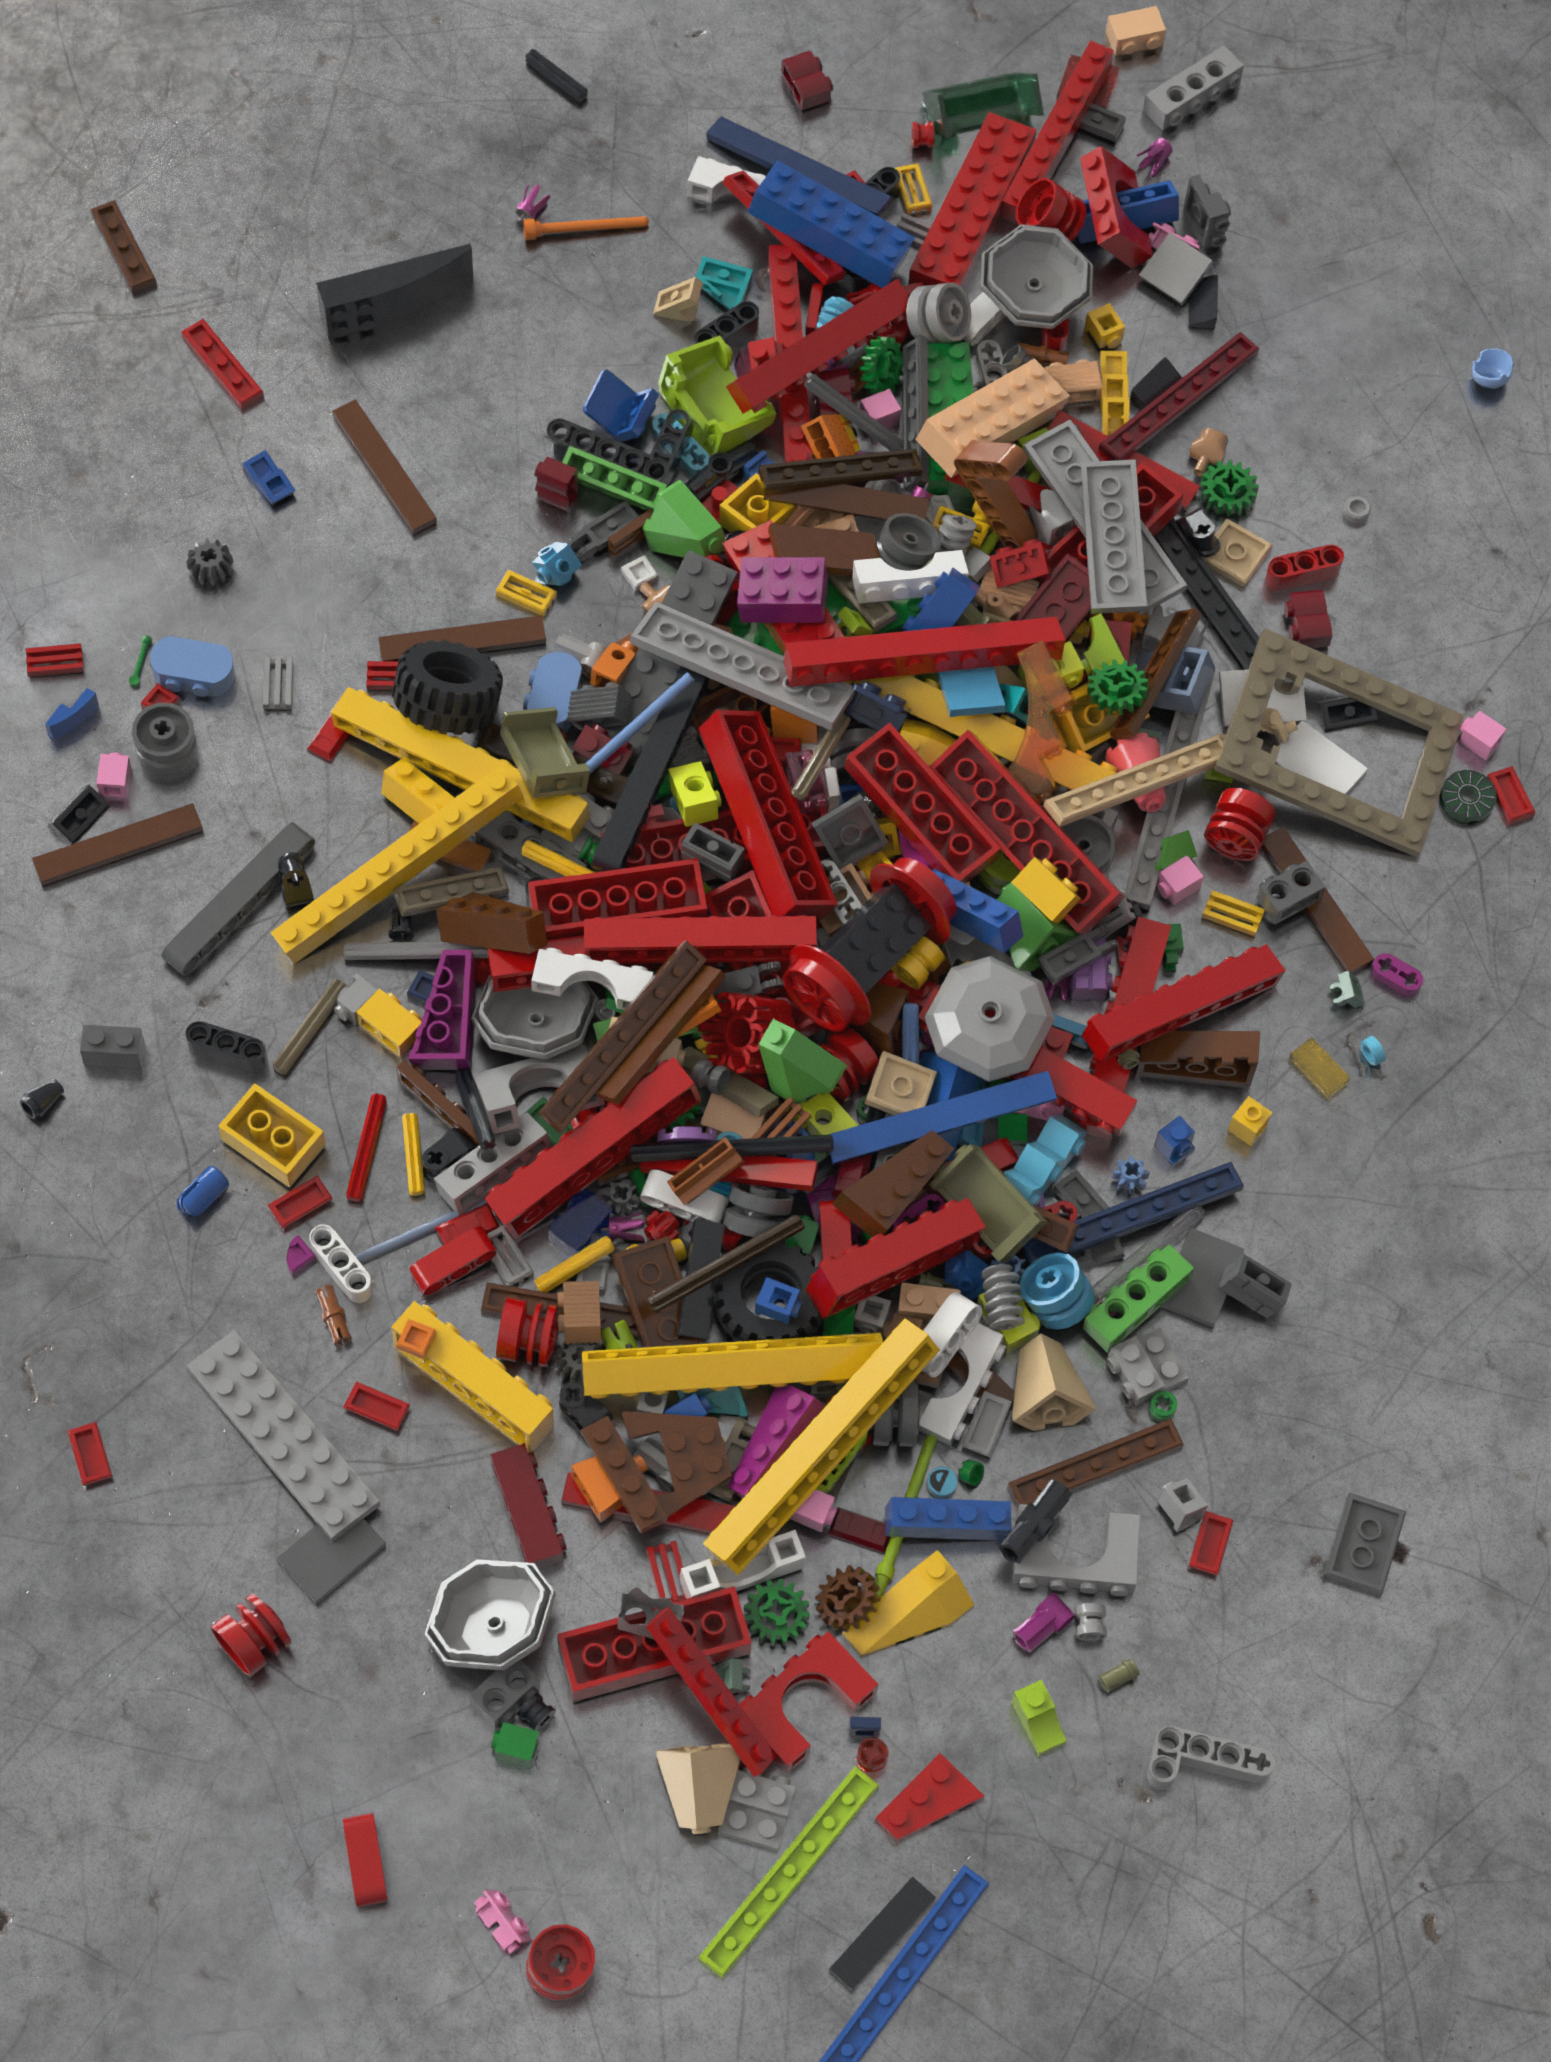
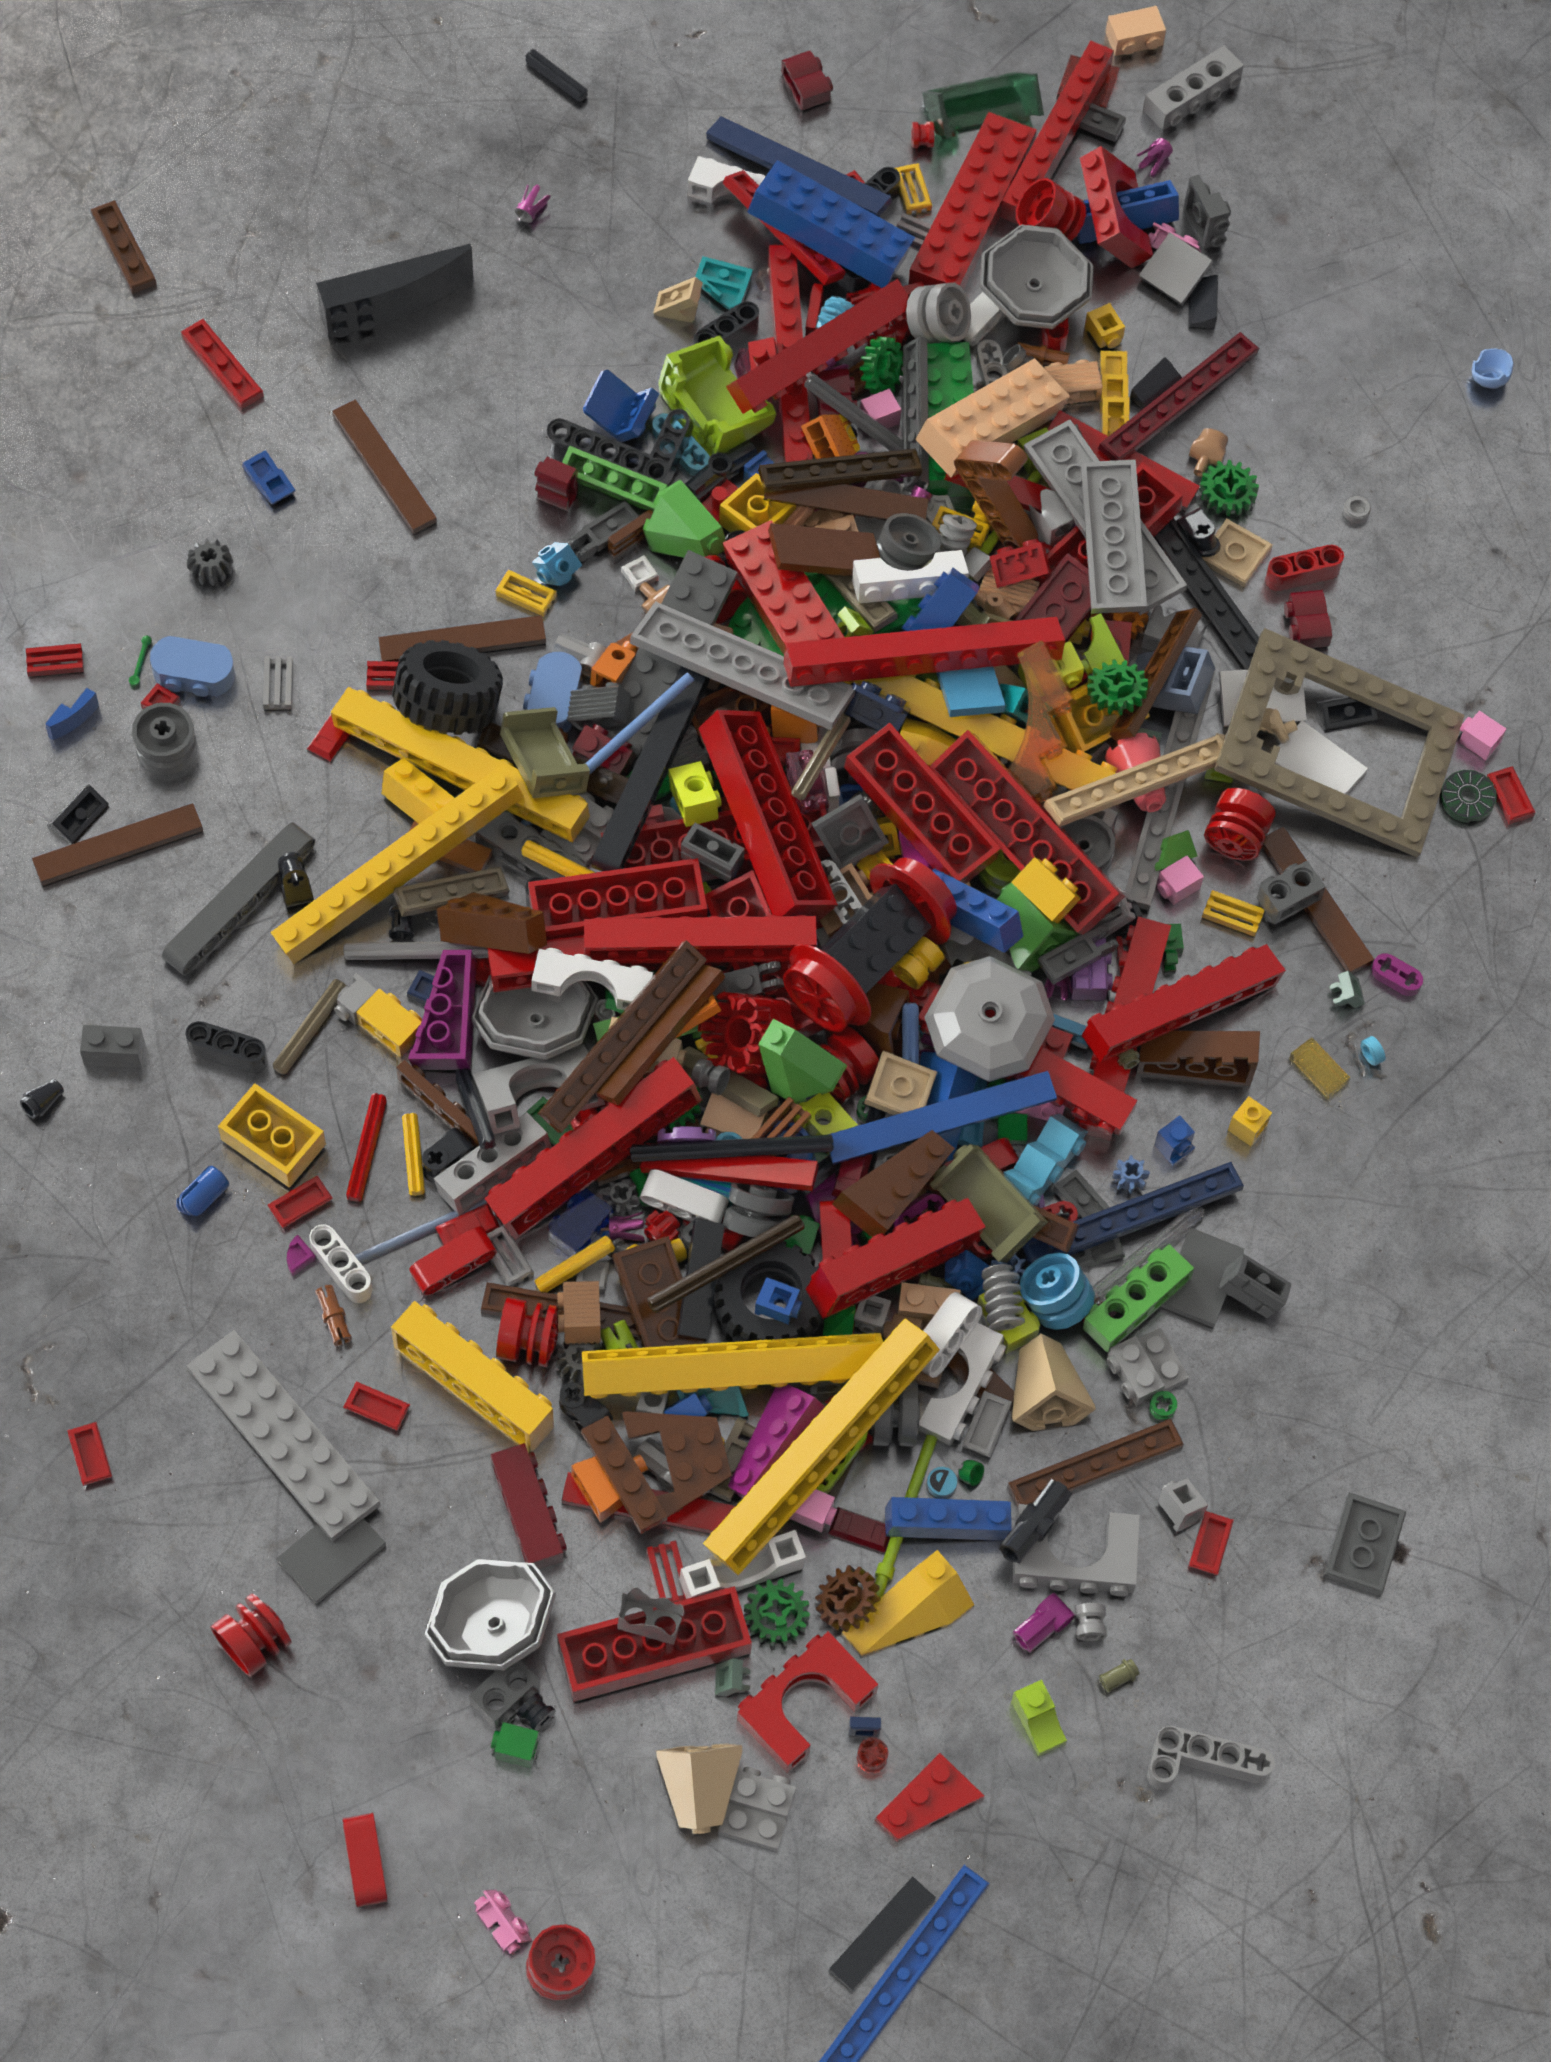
(114, 775): bright pink brick -> none
(416, 1339): orange tile -> none
(534, 228): orange piece -> none
(588, 850): green bush -> none
(705, 1171): dark orange piece -> none
(711, 1691): red plate -> none
(782, 590): magenta brick -> none
(788, 1872): lime tile -> none

